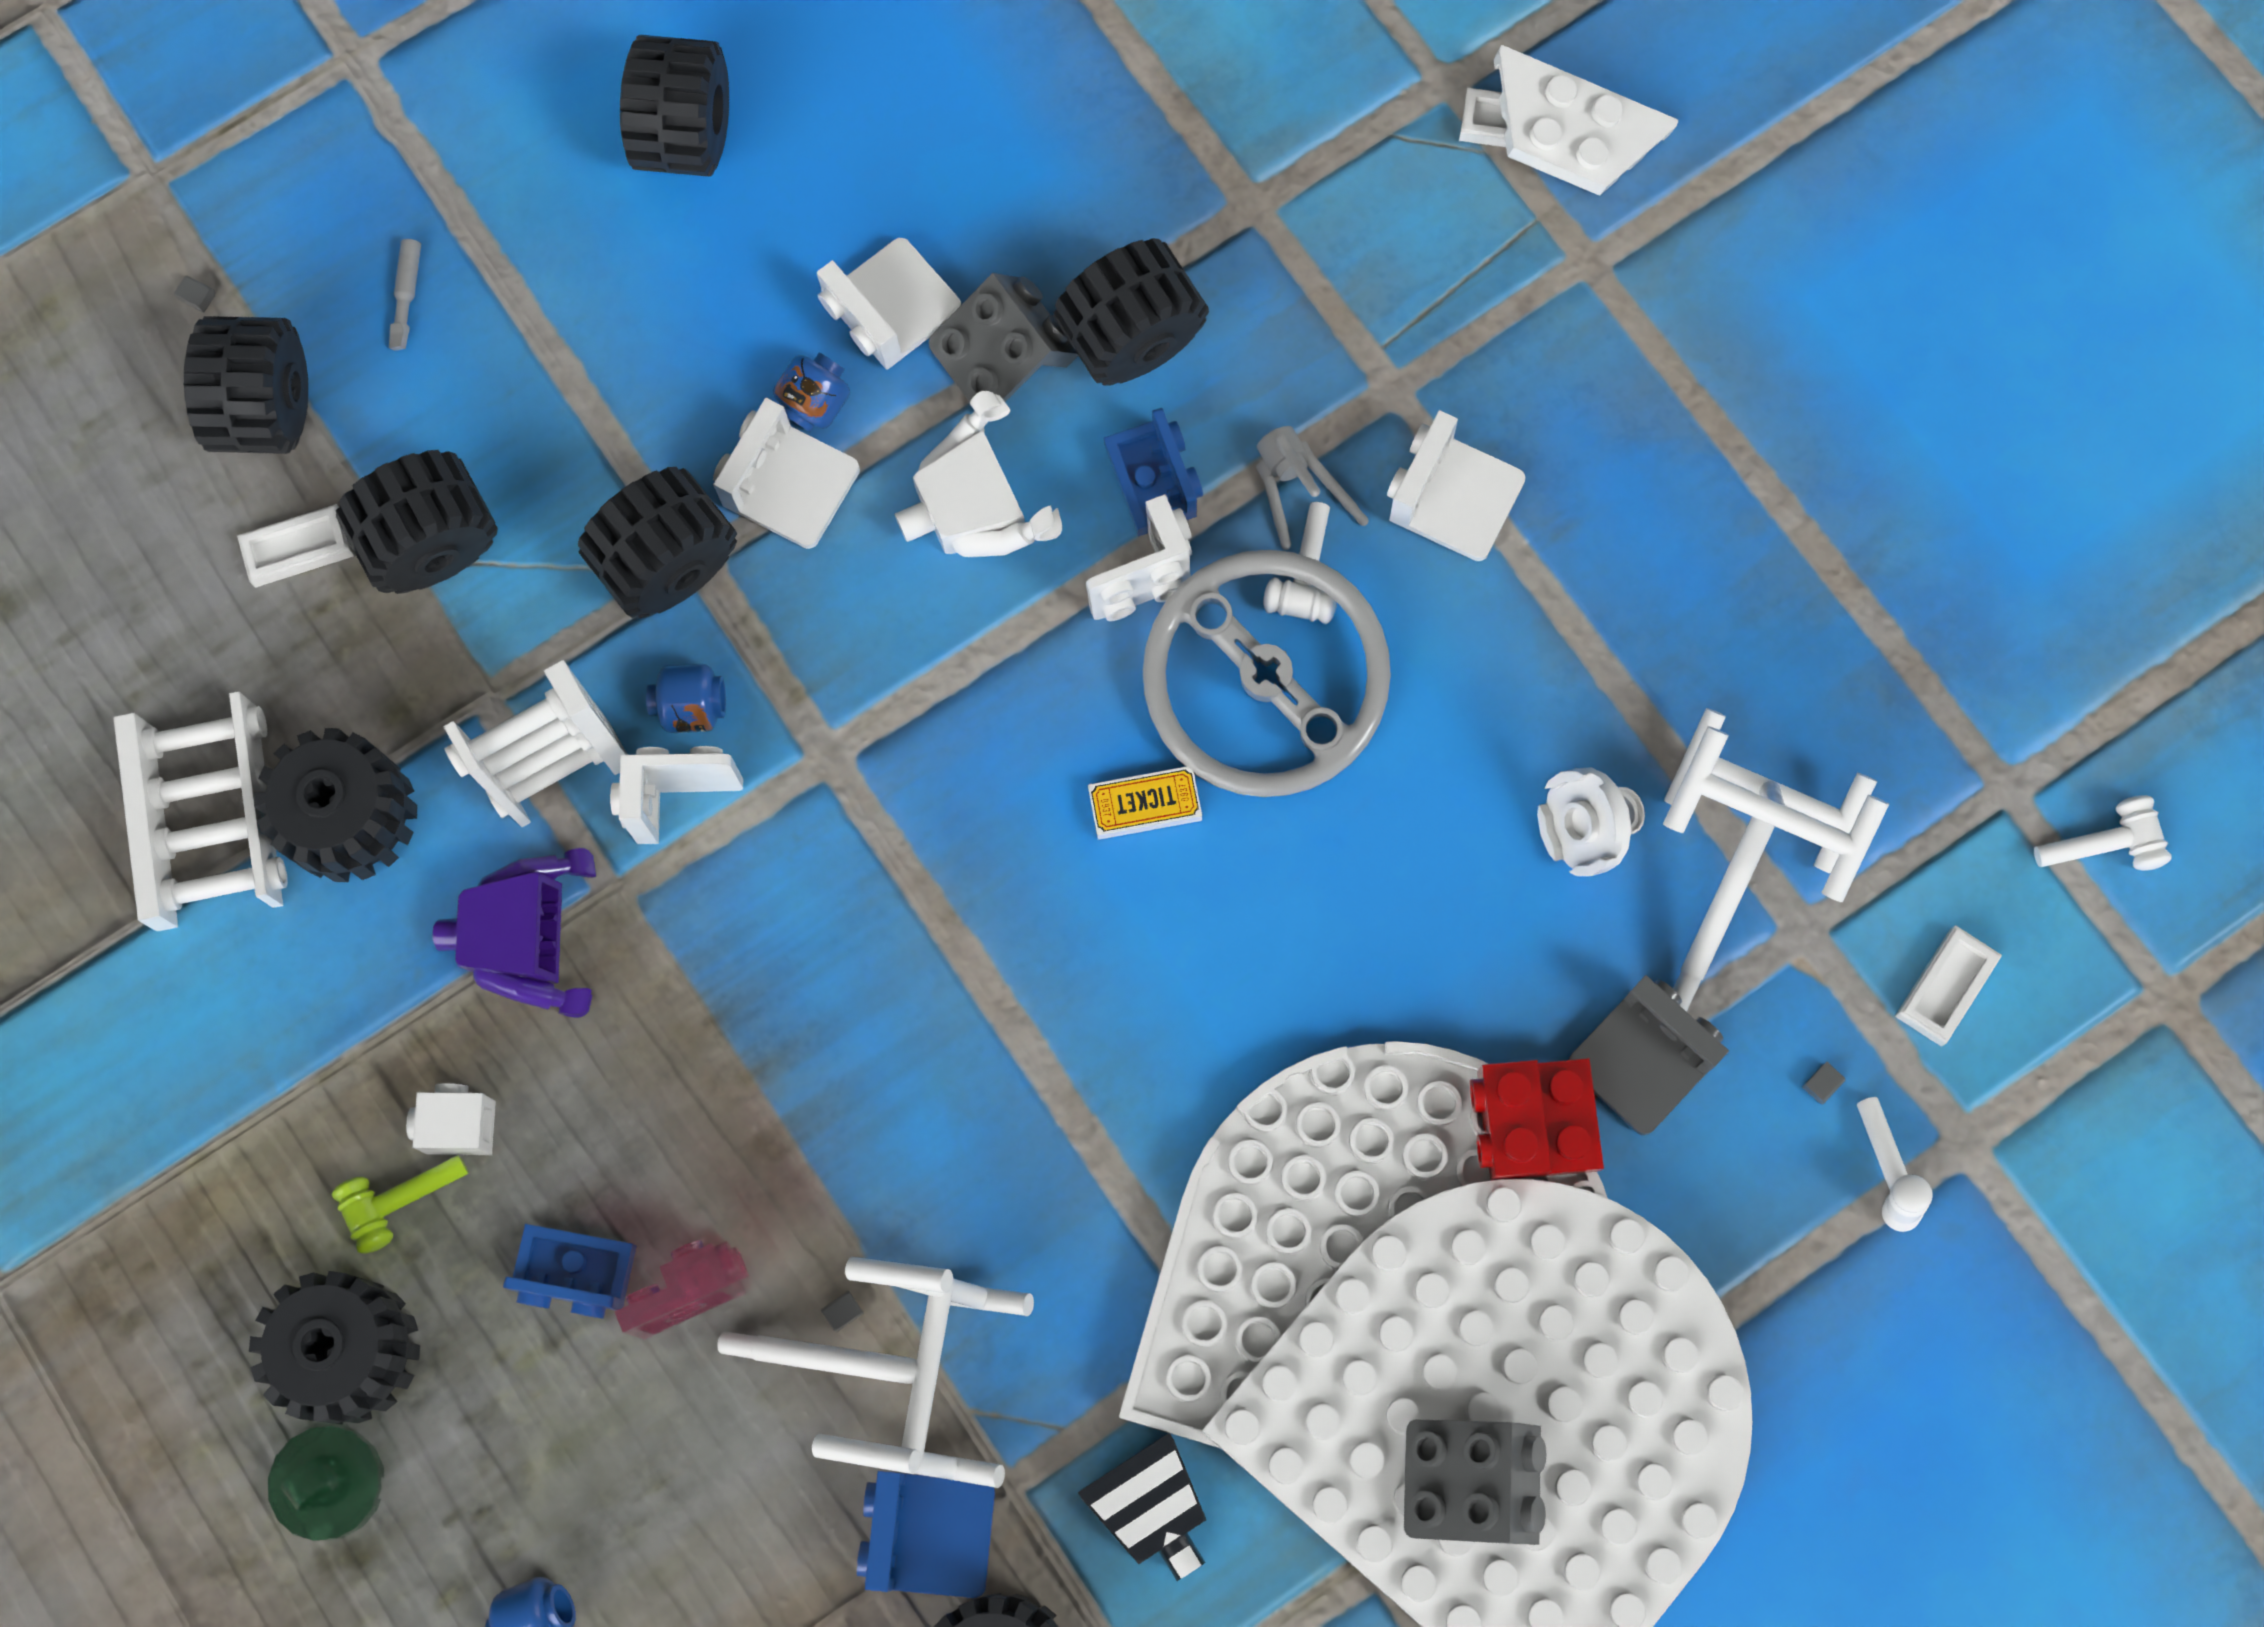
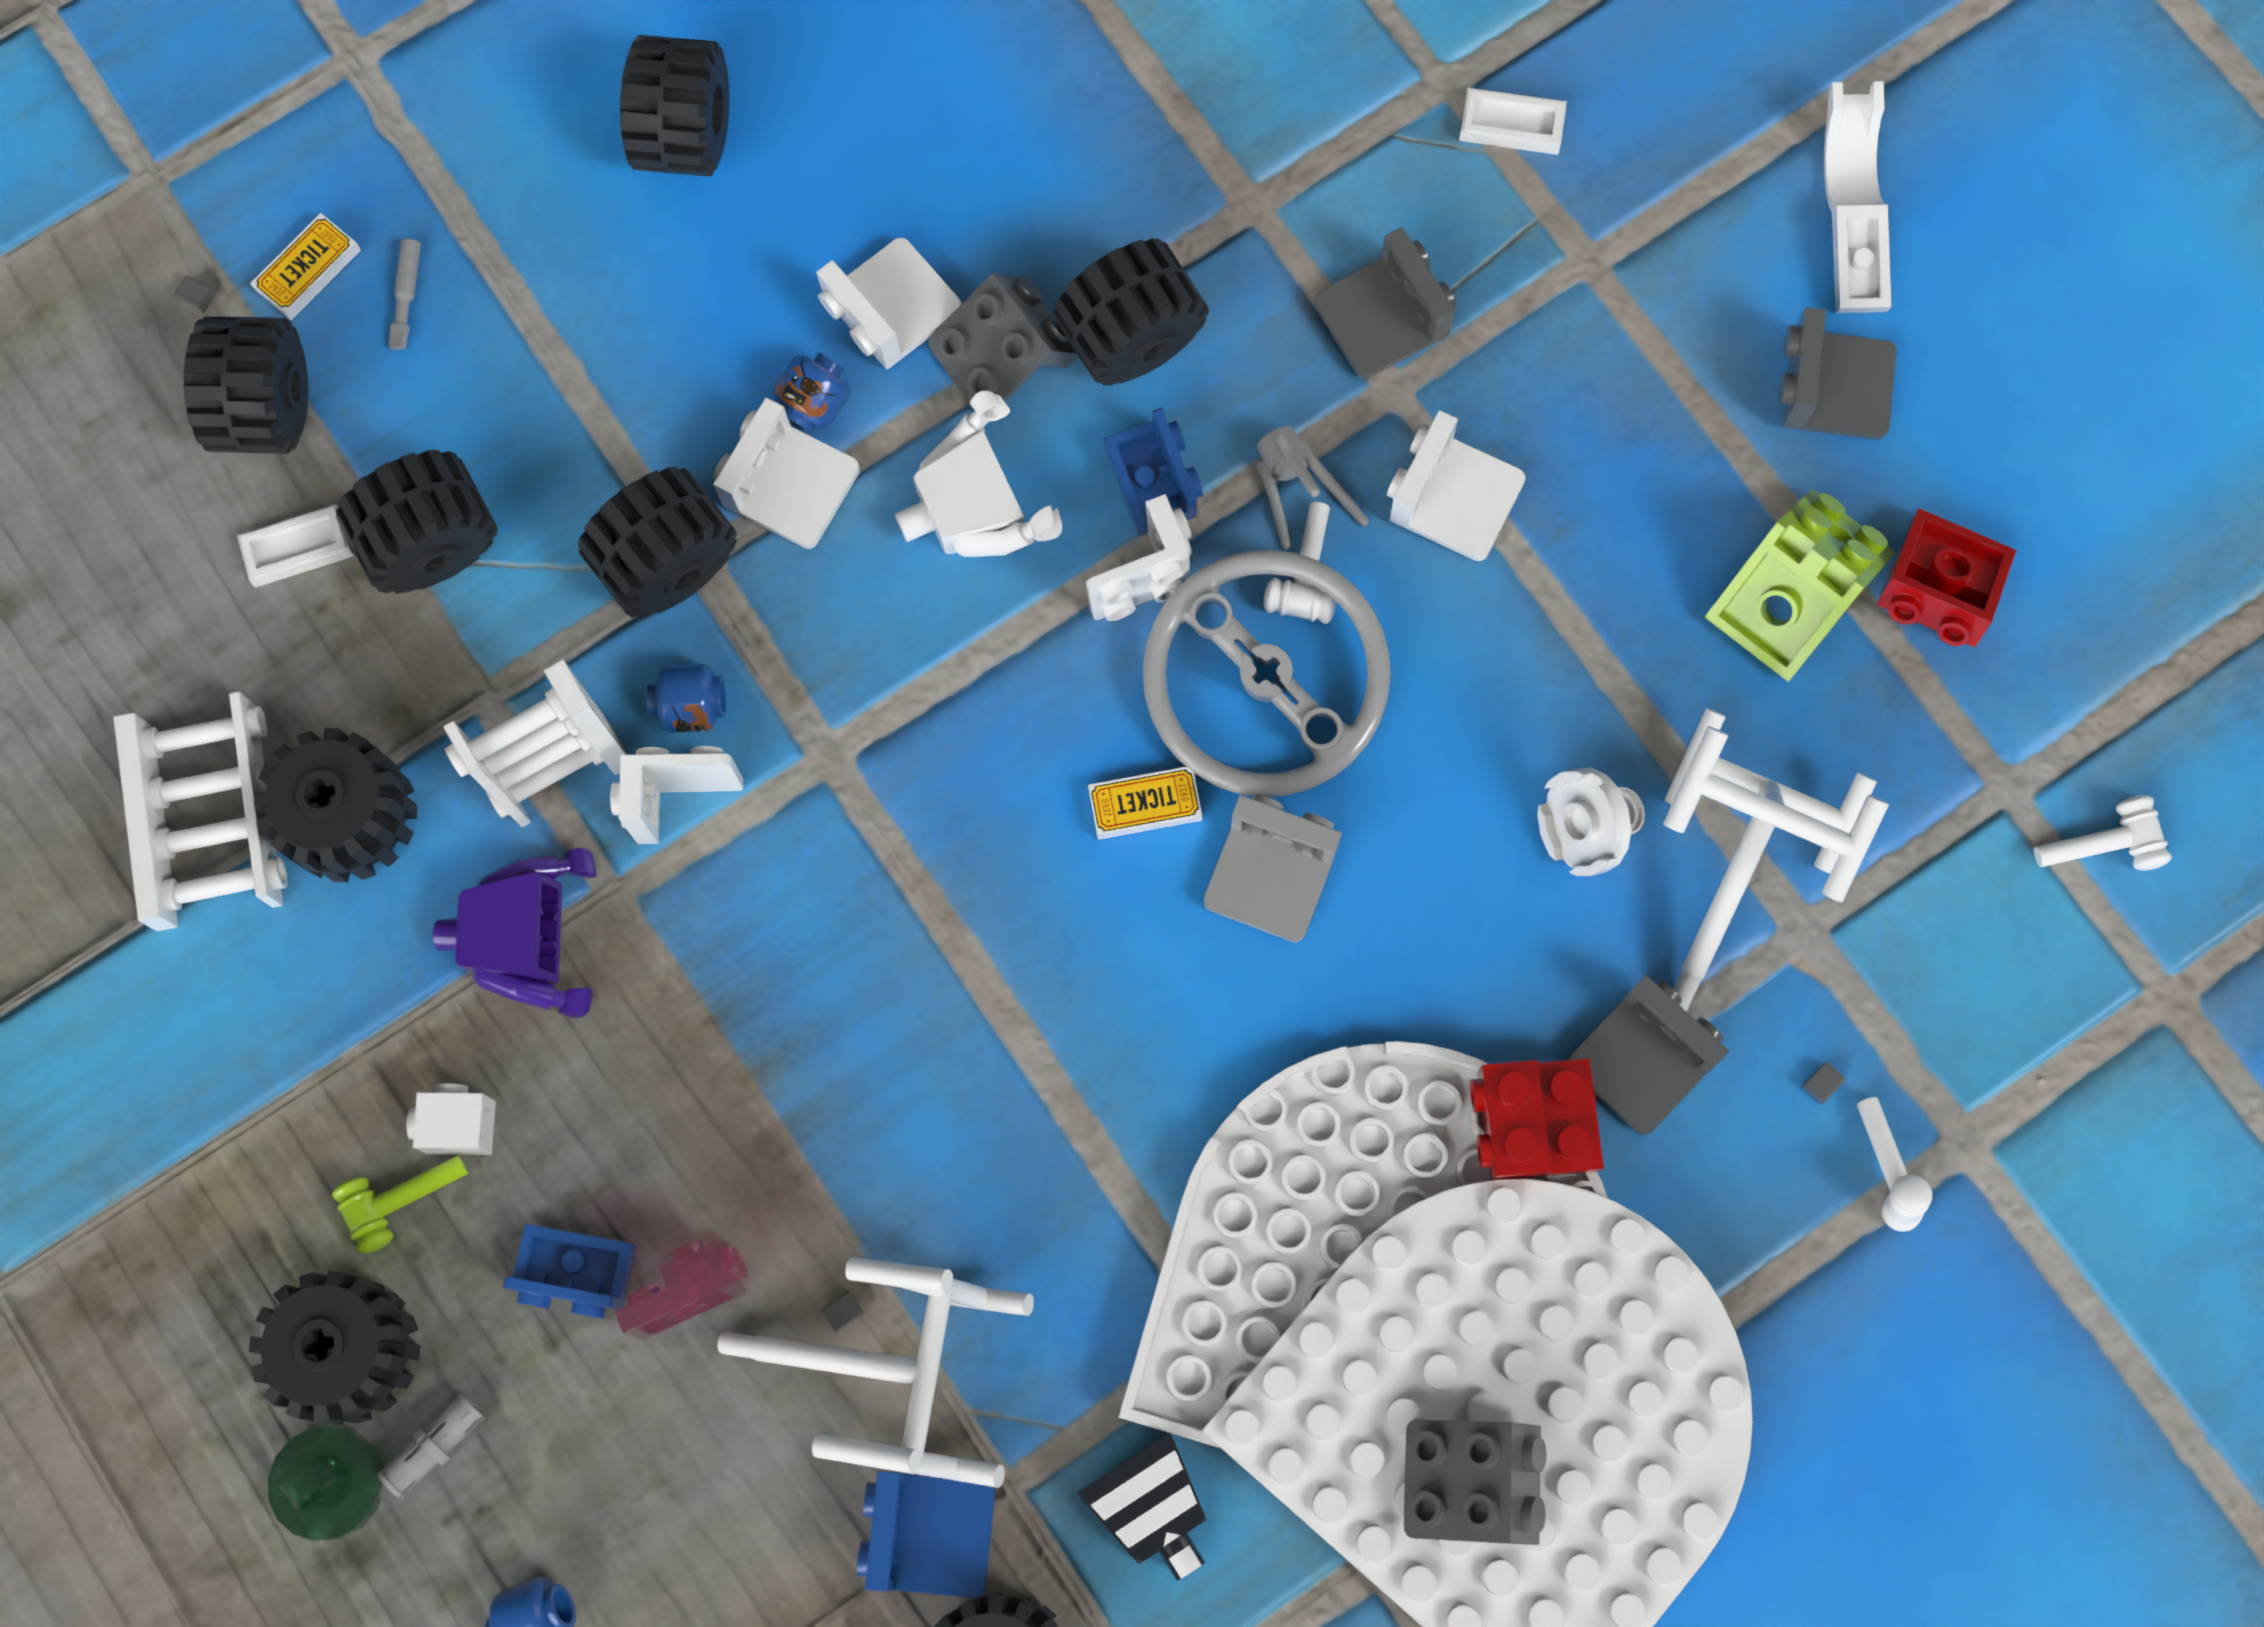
(305, 266): none -> tile
(431, 1446): none -> light grey pin
(1272, 868): none -> light grey bracket
(1387, 307): none -> dark grey bracket
(1573, 124): white wing -> none
(1816, 563): none -> lime bracket
(1836, 380): none -> dark grey bracket
(1855, 201): none -> white piece
(1946, 579): none -> red plate
(1948, 985): white tile -> none

